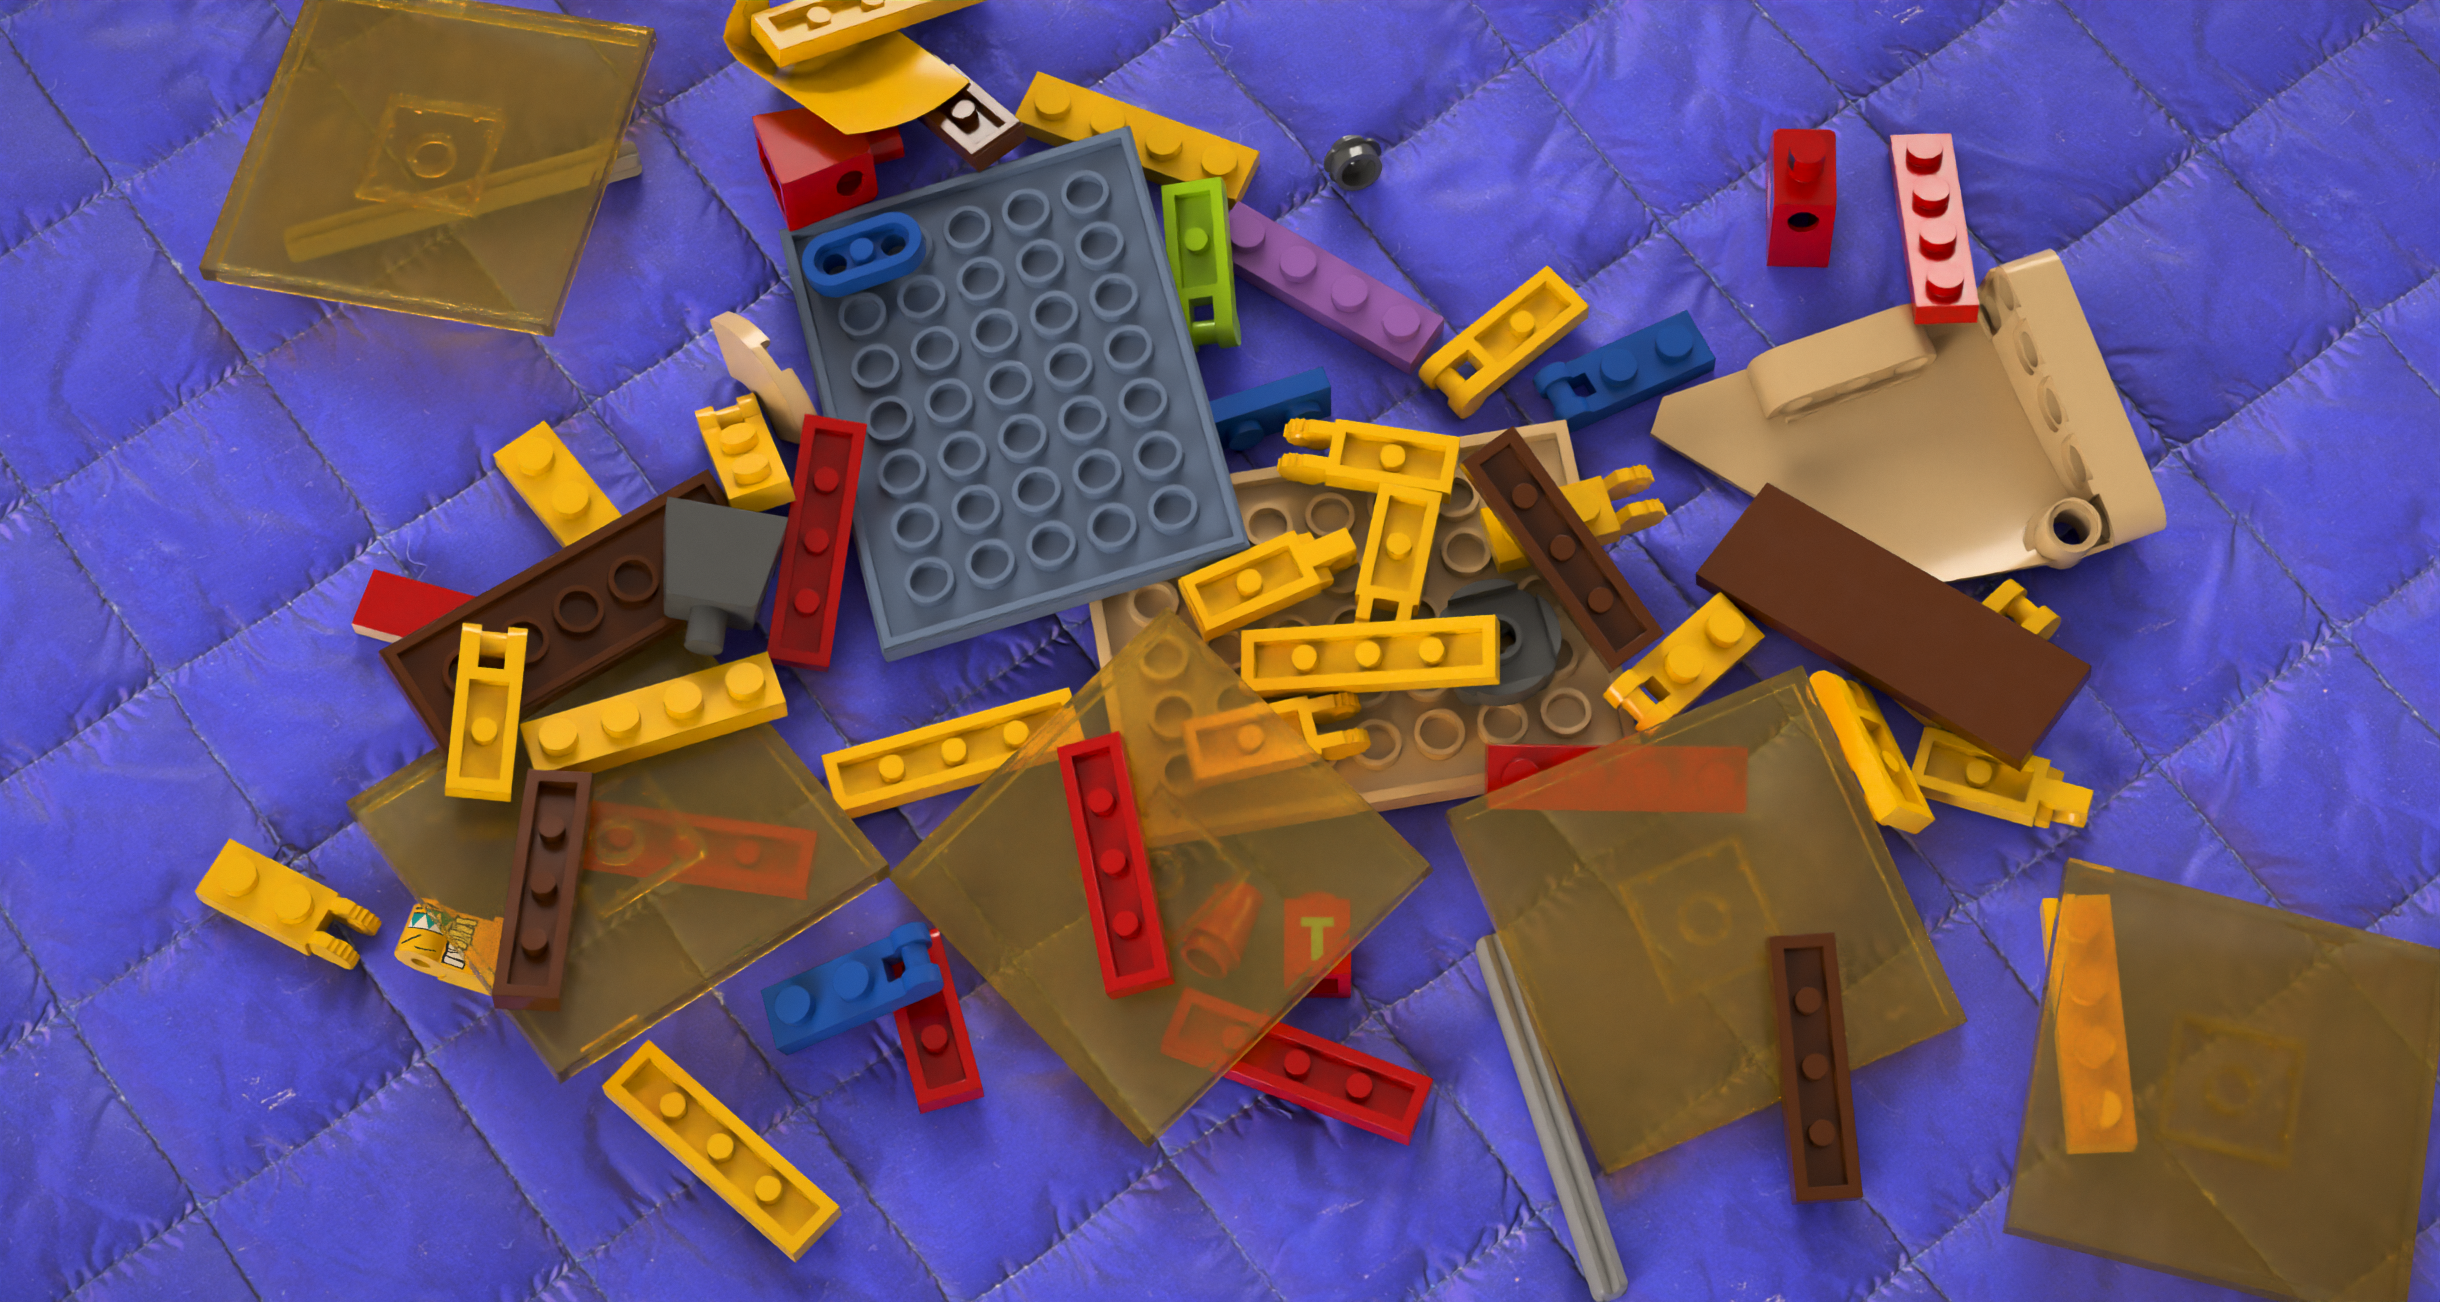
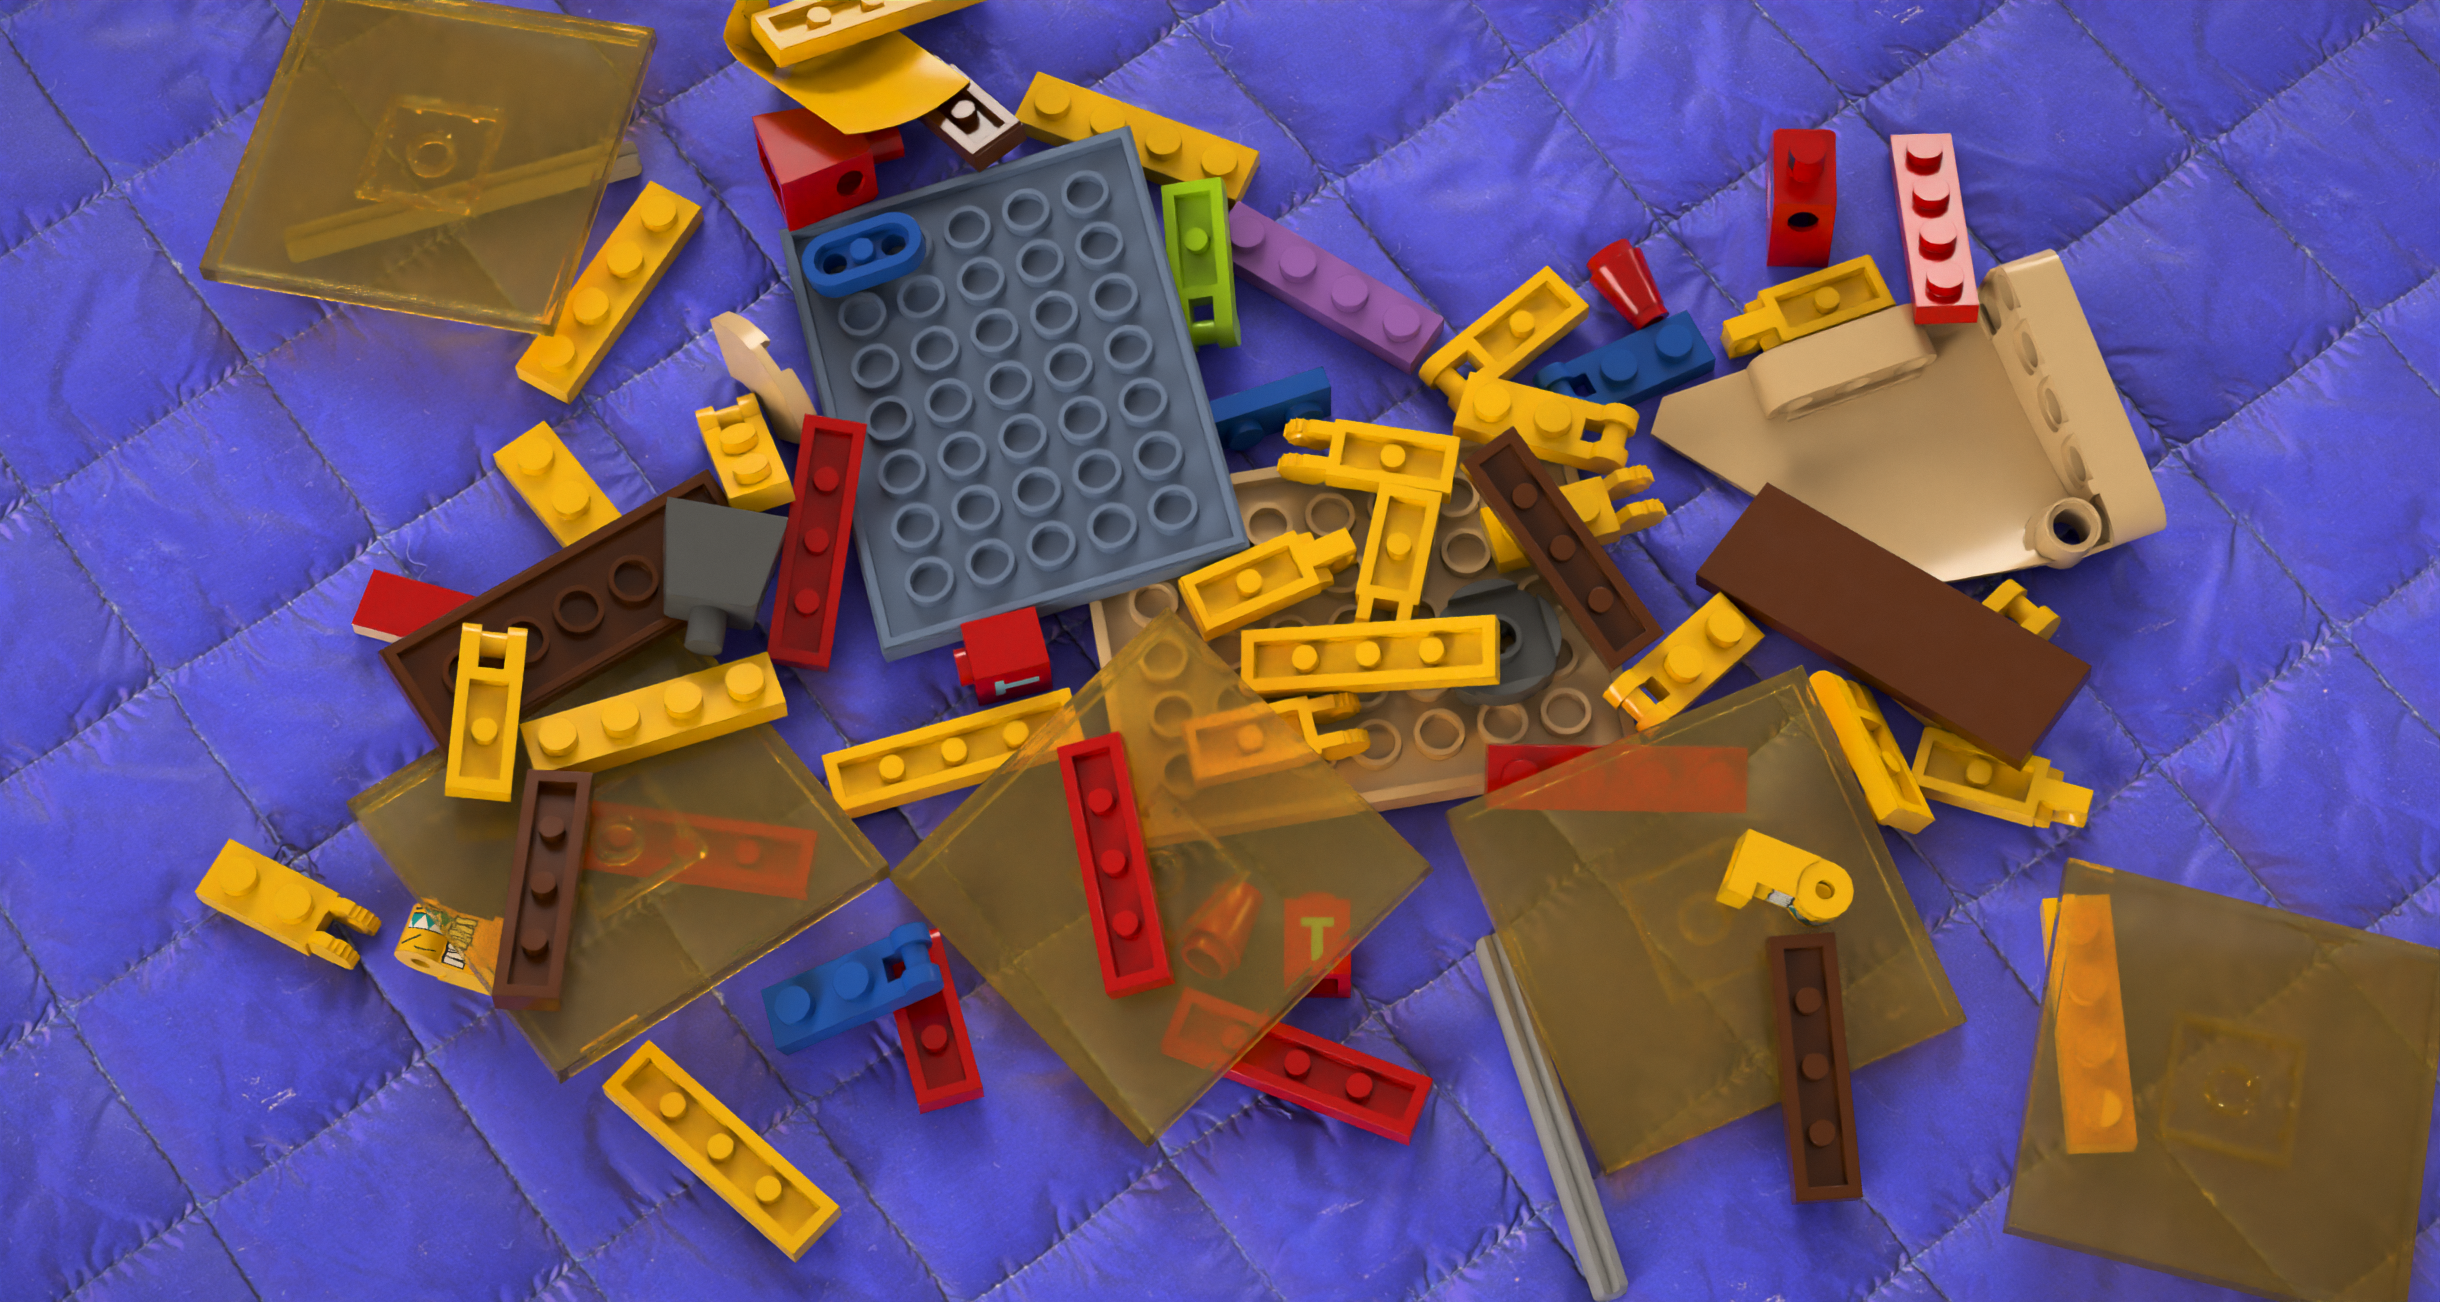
(611, 292): none -> yellow plate
(1004, 656): none -> red brick
(1354, 162): dark grey plate -> none
(1547, 423): none -> yellow plate
(1627, 283): none -> red cone
(1788, 877): none -> yellow leg
(1807, 307): none -> yellow hinge

